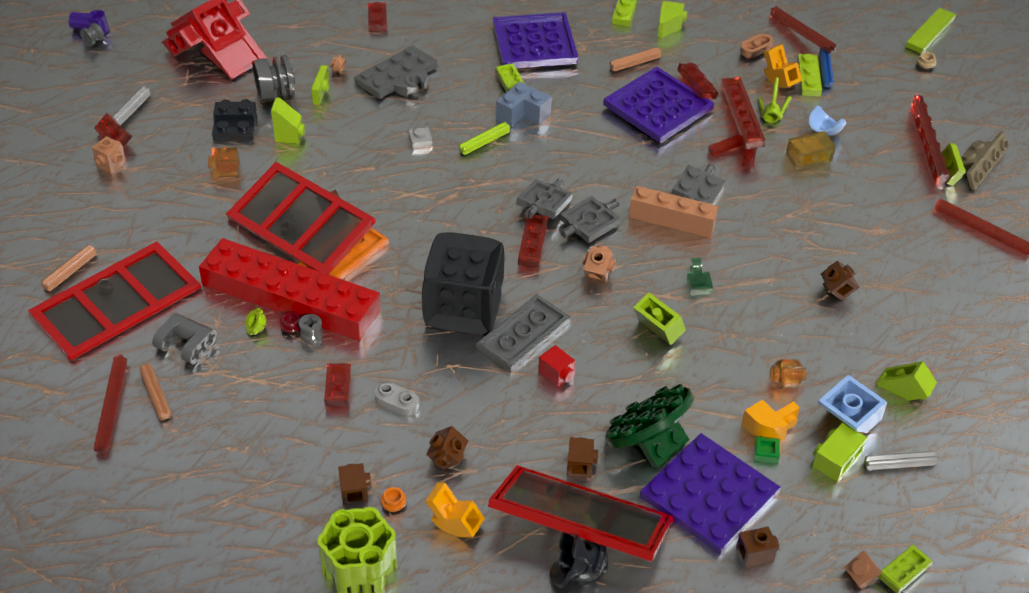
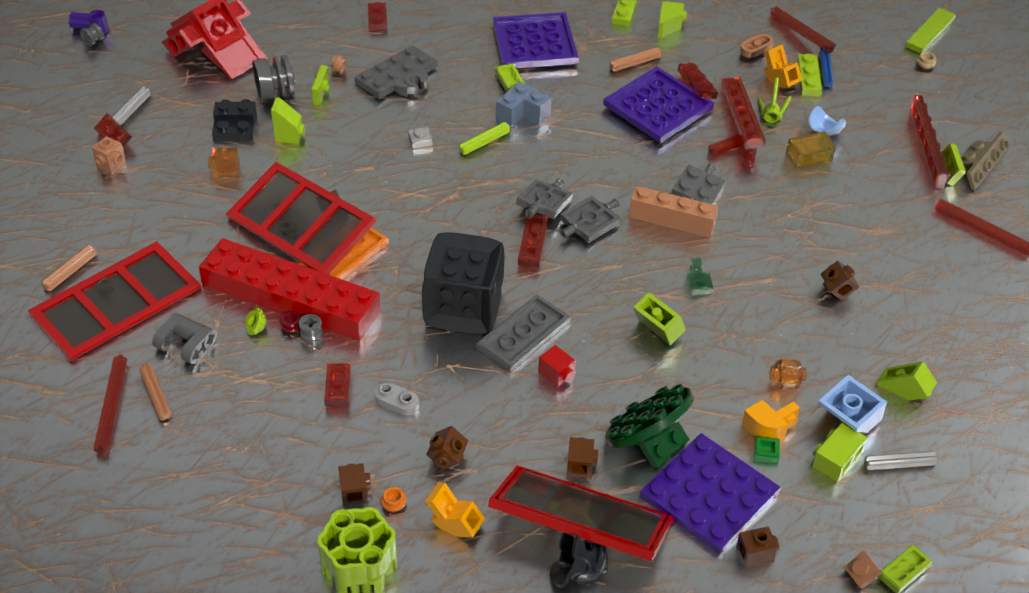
(598, 263): nougat brick -> none

